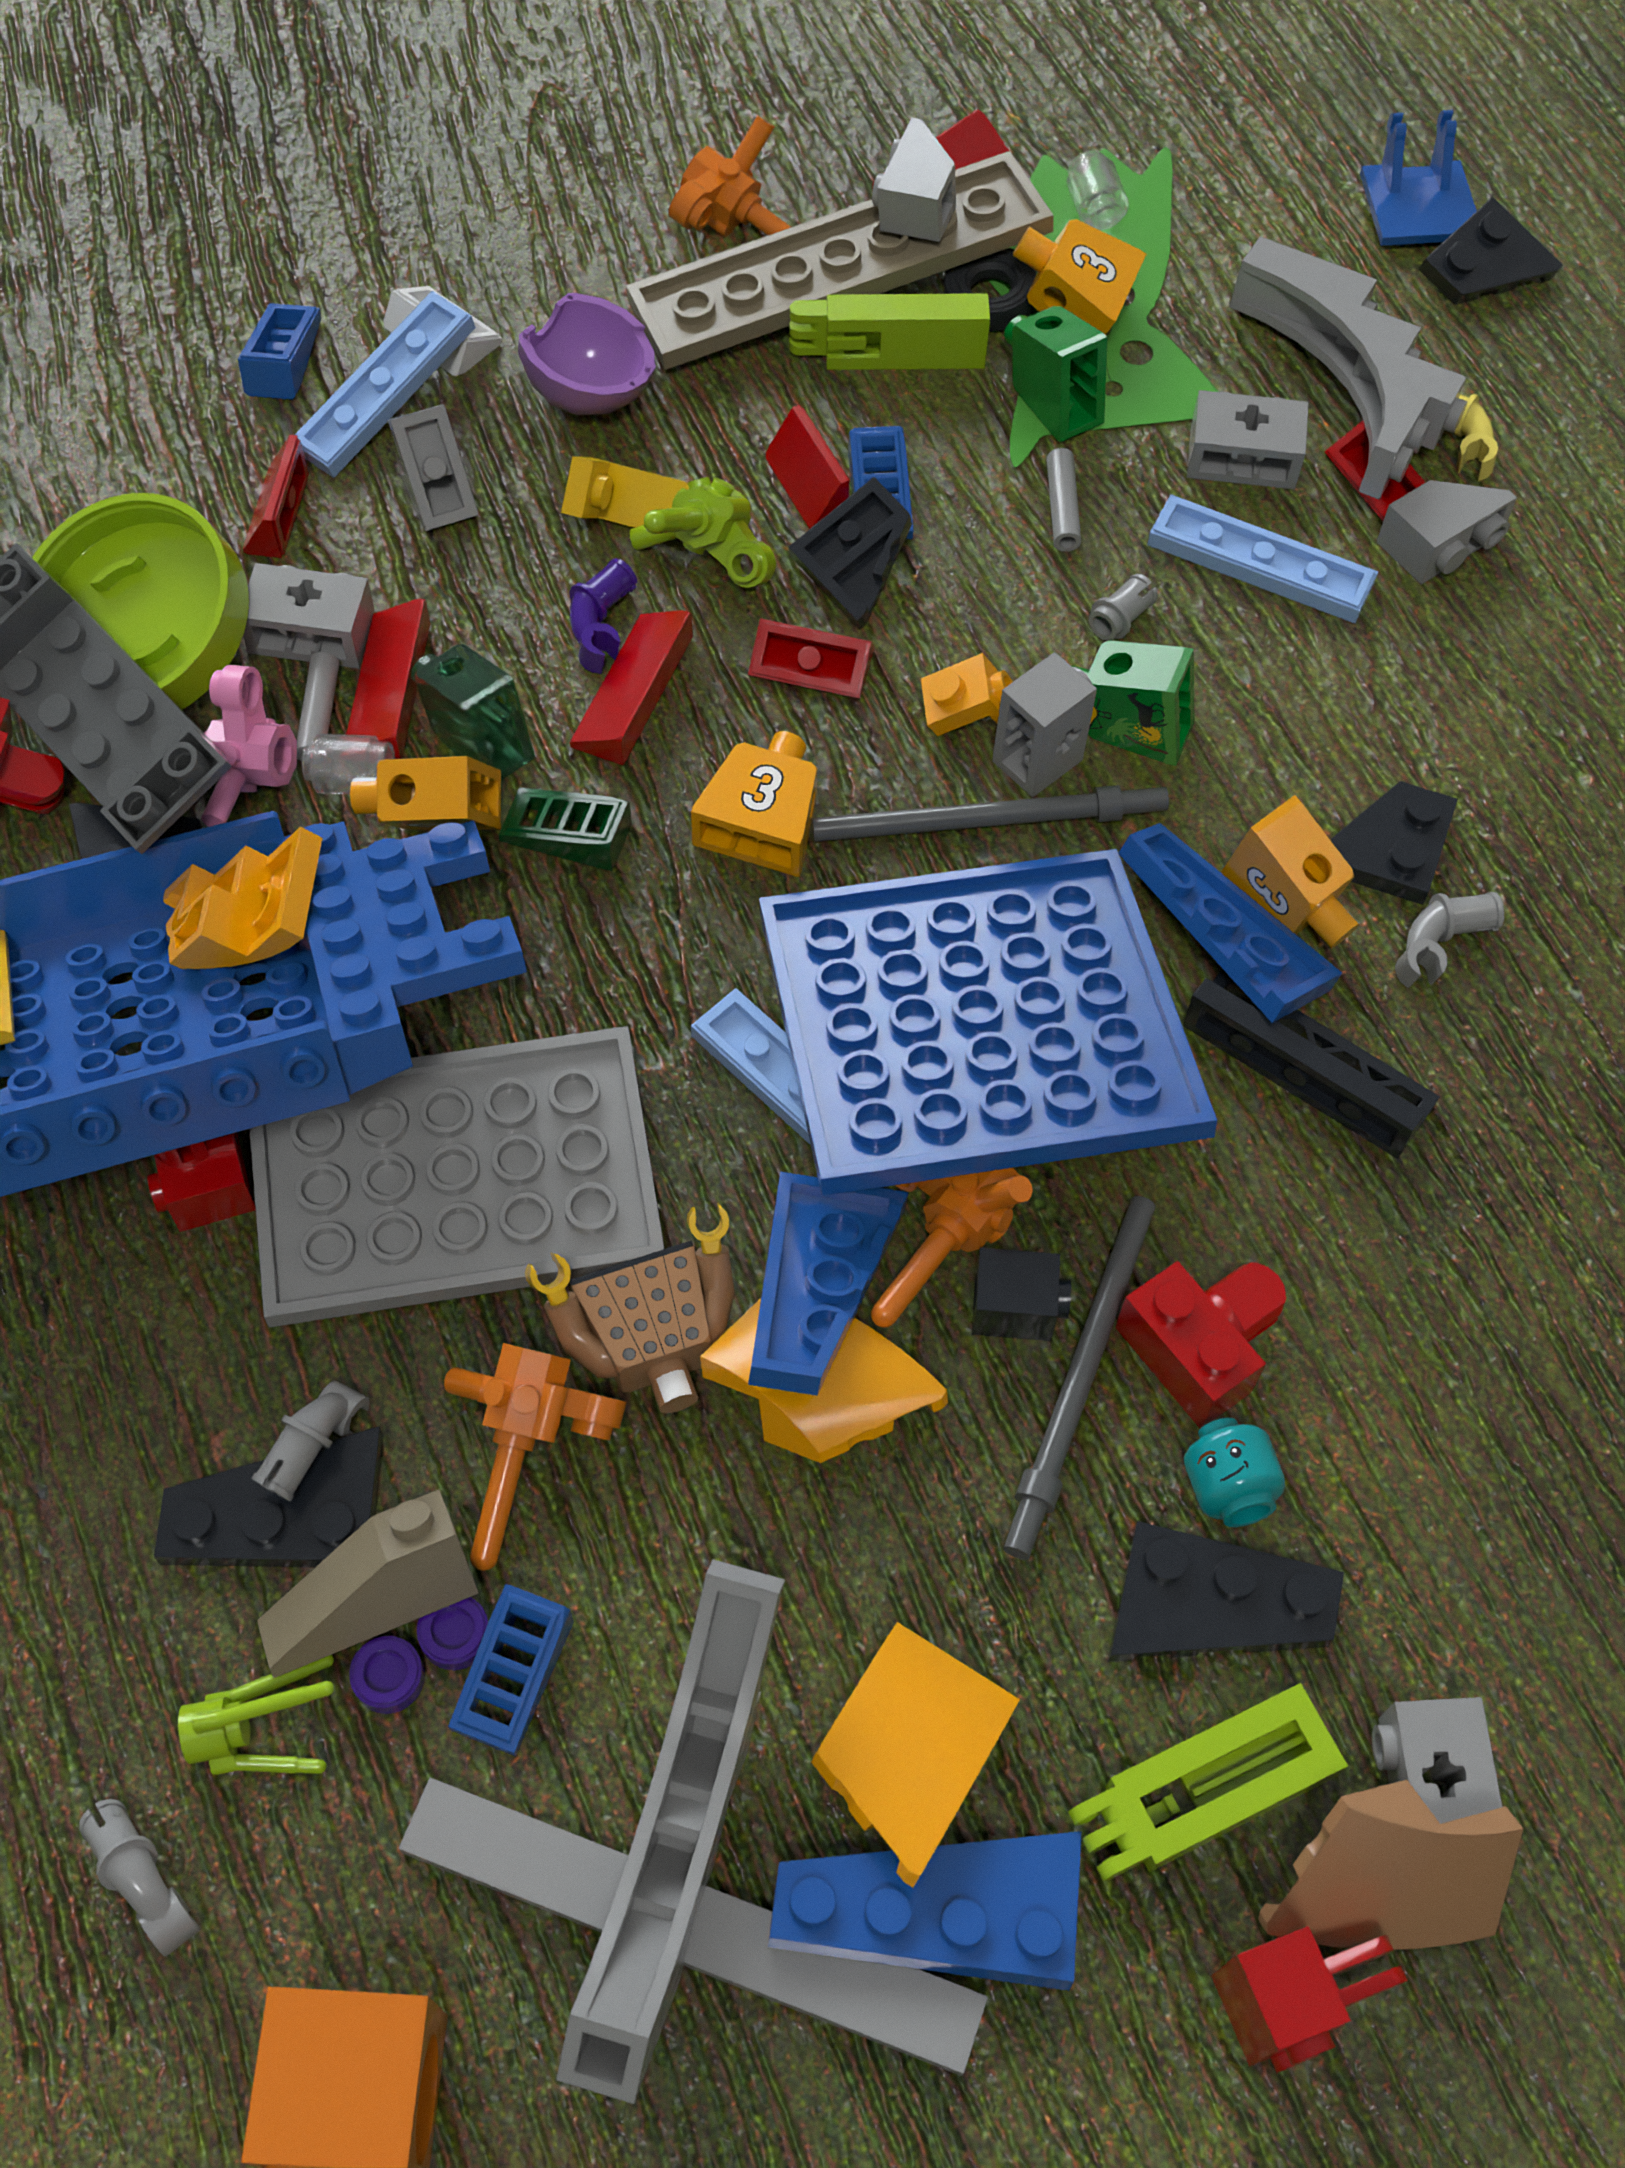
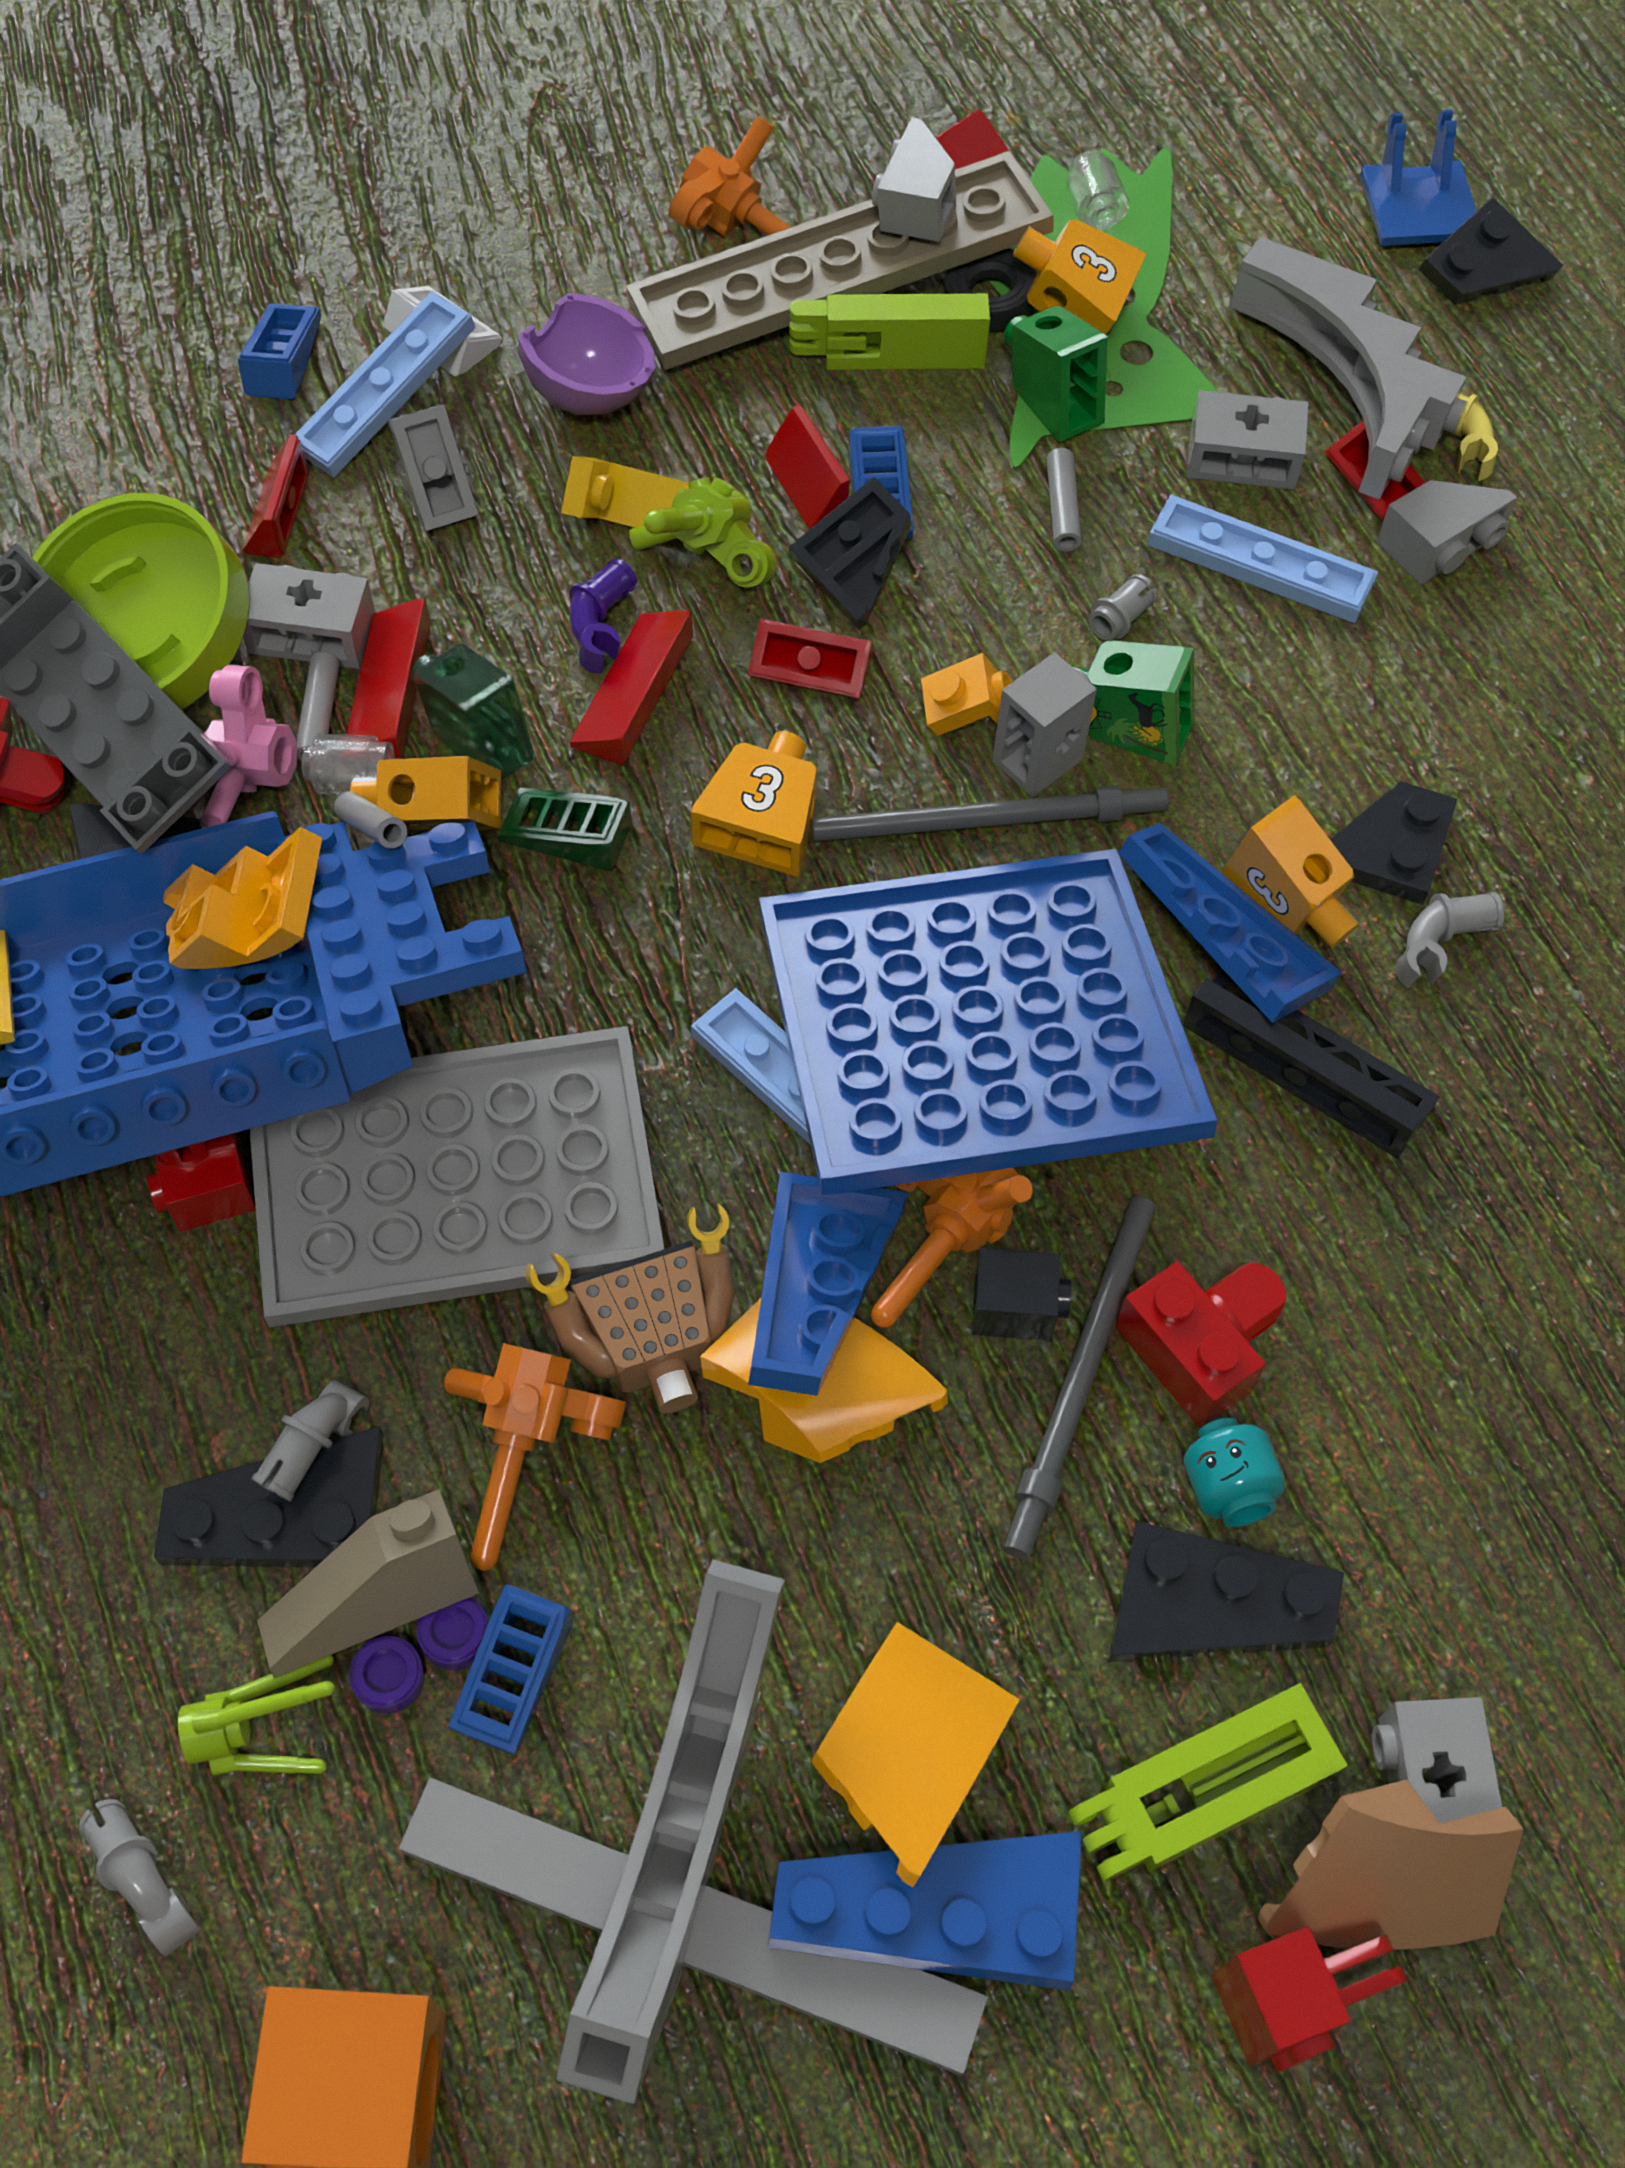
(370, 819): none -> light grey piece

